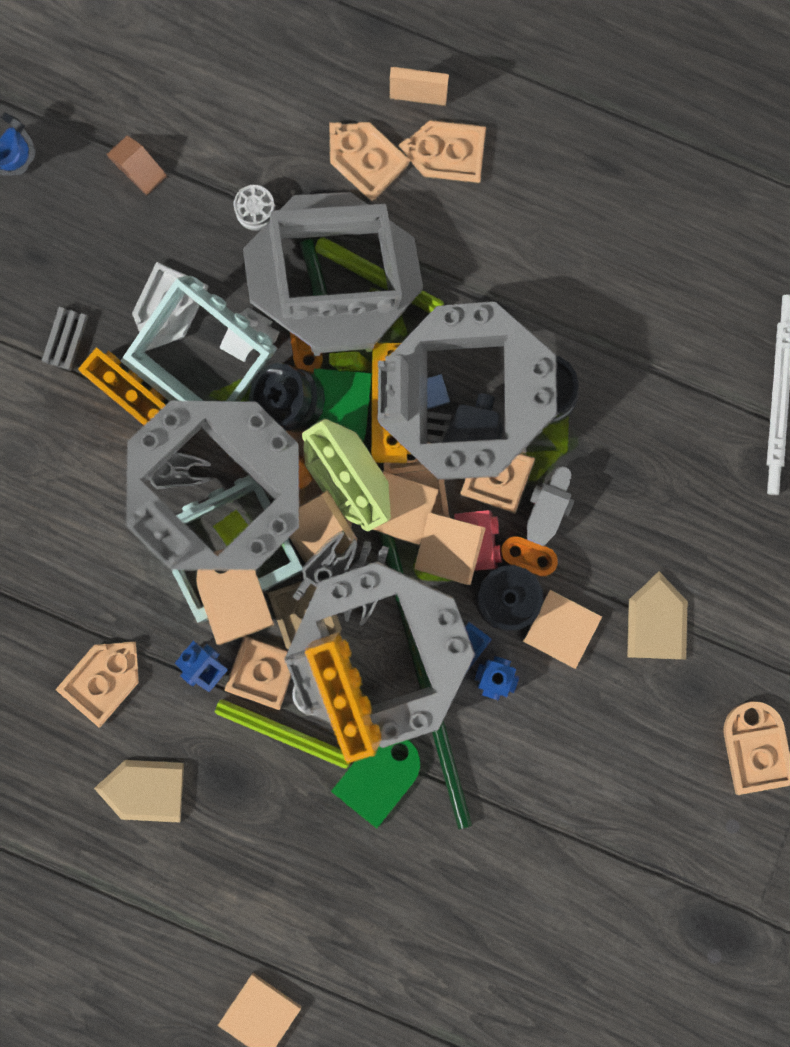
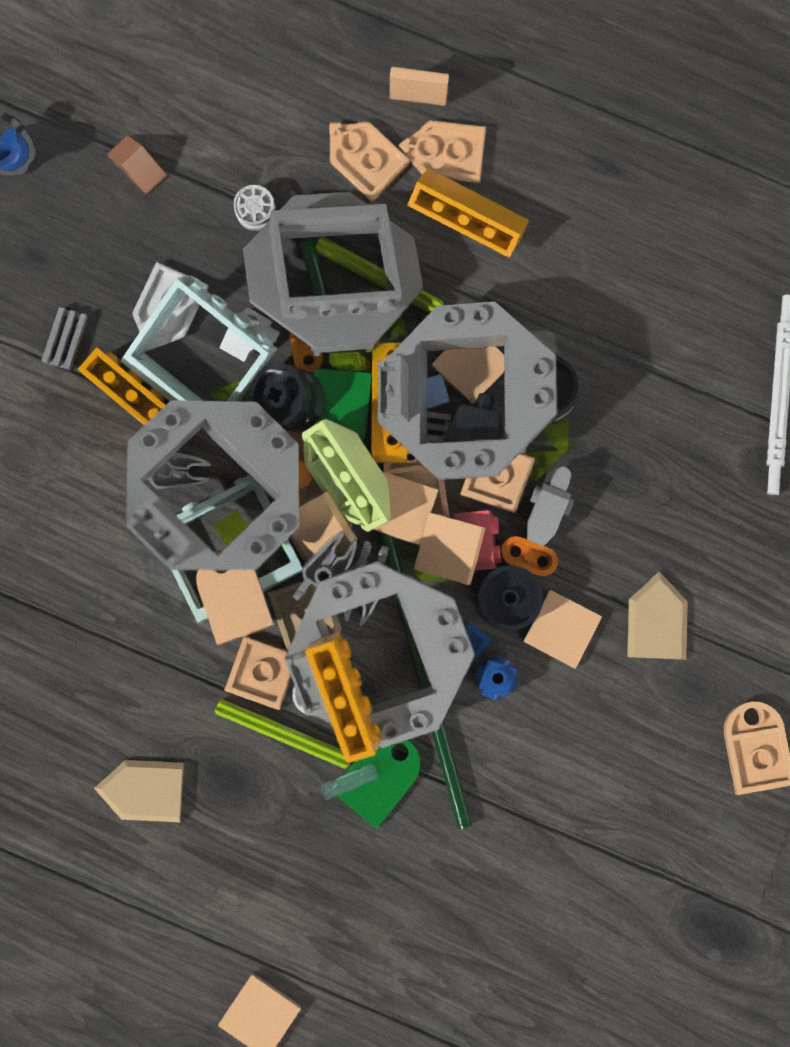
(102, 680): light nougat tile -> none
(201, 666): blue brick -> none
(349, 781): none -> clear light blue axle
(468, 212): none -> light orange brick
(471, 369): none -> light nougat tile

